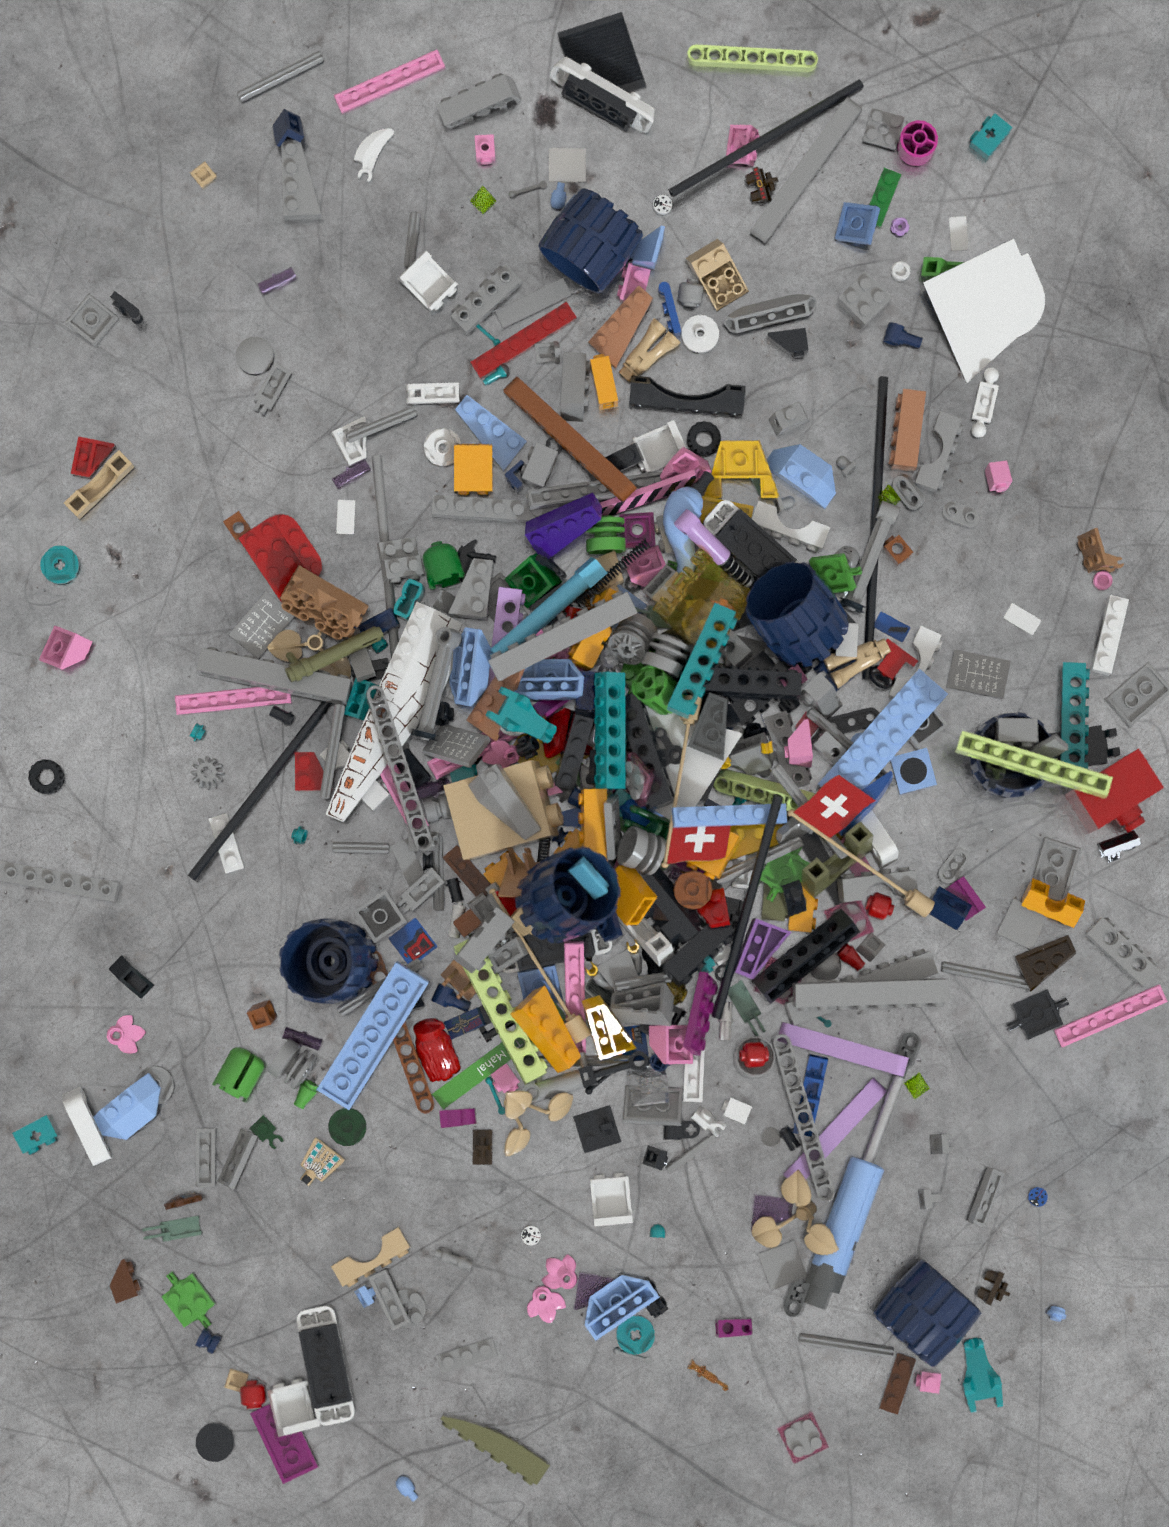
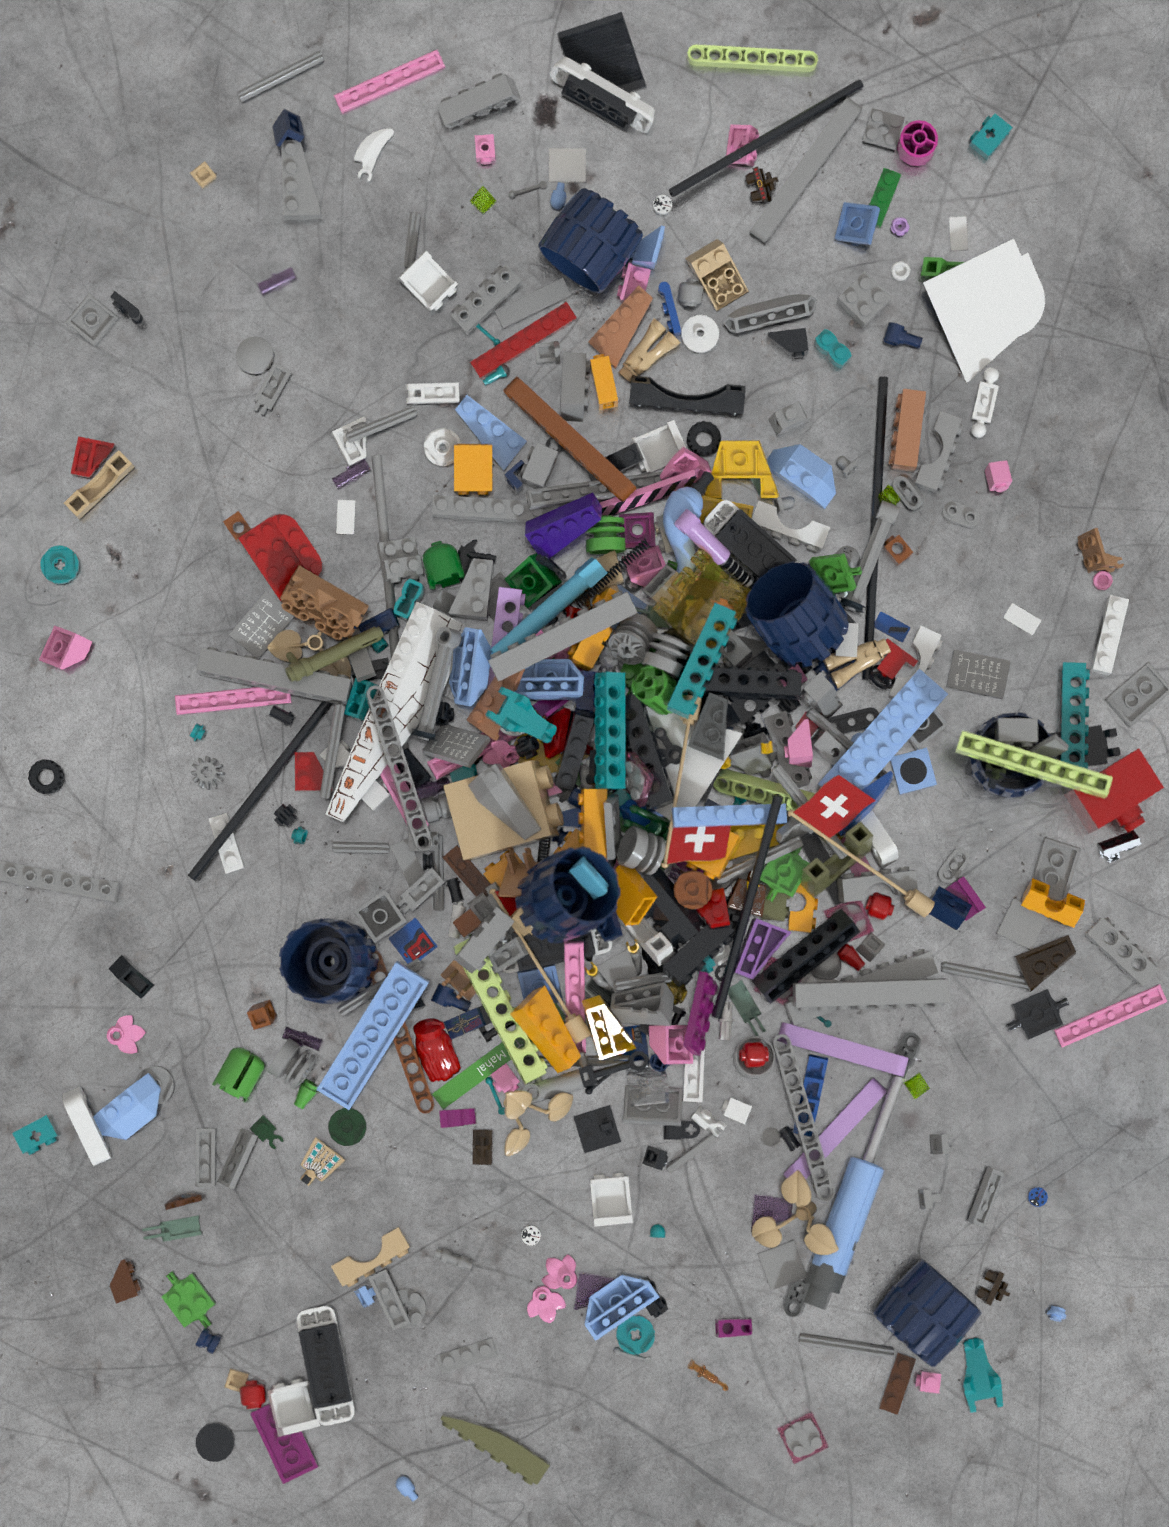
(285, 815): none -> black gear
(739, 892): none -> reddish brown torso
(793, 898): black hinge -> none
(828, 345): none -> teal brick

